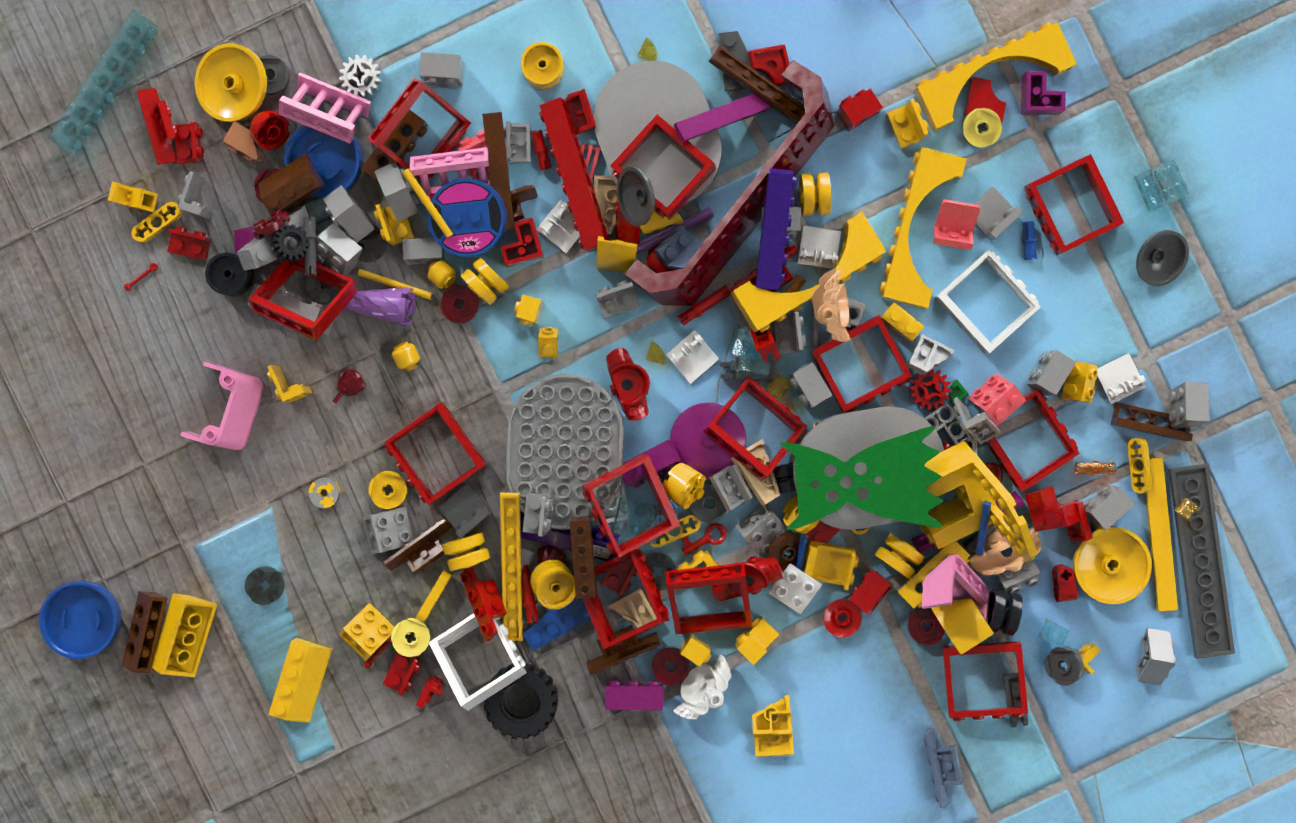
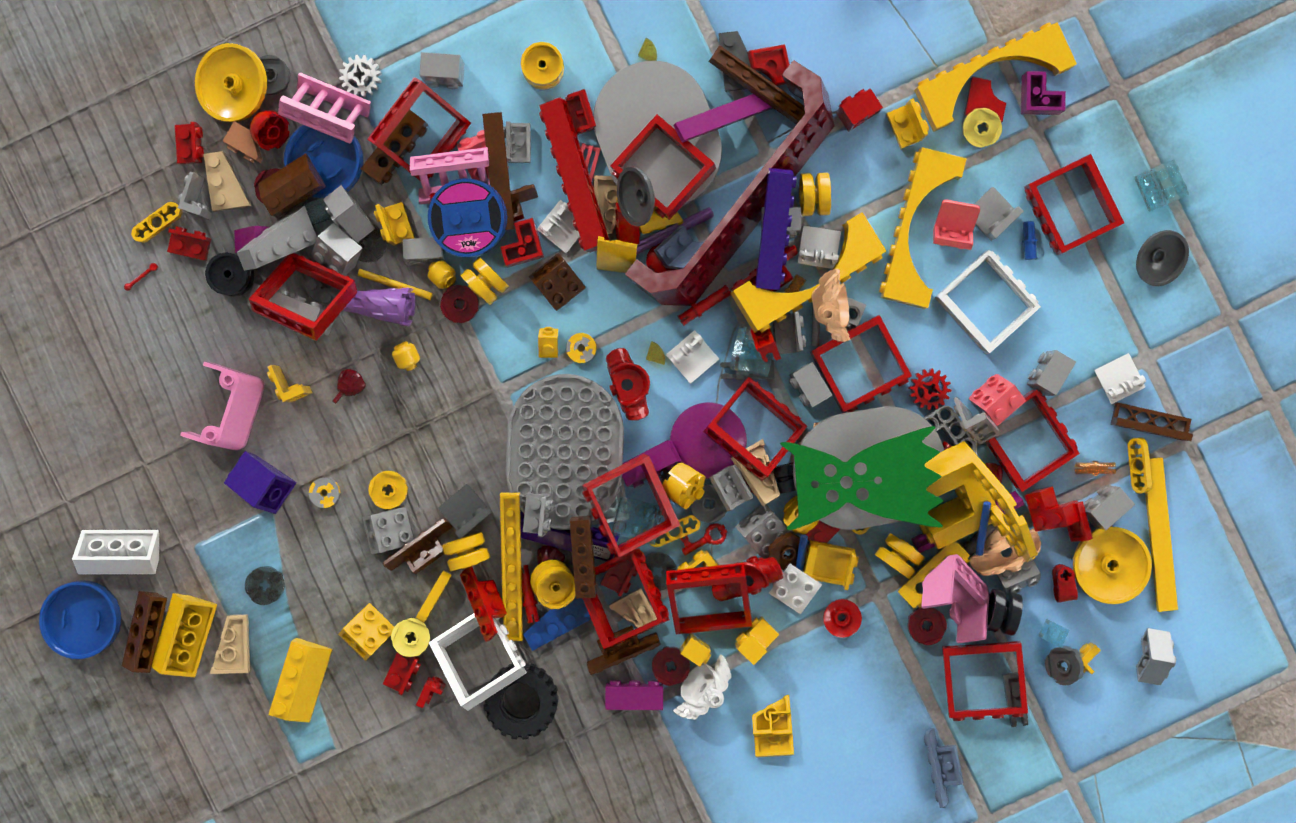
(93, 86): clear light blue brick -> none
(117, 552): none -> white slope
(132, 197): yellow brick -> none
(158, 125): red bracket -> none
(223, 185): none -> tan wing
(234, 647): none -> tan wing
(259, 483): none -> dark purple slope
(271, 224): dark red plate -> none
(296, 233): black tyre -> none
(310, 256): dark grey pin -> none
(367, 664): red hinge -> none
(397, 191): light grey brick -> none
(403, 465): red window -> none
(427, 203): yellow bar -> none
(528, 310): yellow brick -> none
(541, 150): red pin -> none
(557, 281): none -> reddish brown bracket
(581, 339): none -> yellow piece
(617, 299): light grey bracket -> none
(778, 386): clear yellow wheel -> none
(871, 591): red brick -> none
(901, 322): yellow brick -> none
(928, 355): wing -> none
(957, 391): green tile -> none
(963, 623): yellow slope -> none
(1080, 382): yellow bracket -> none
(1186, 508): clear yellow wheel -> none
(1189, 405): light grey brick -> none
(1202, 563): dark grey plate -> none

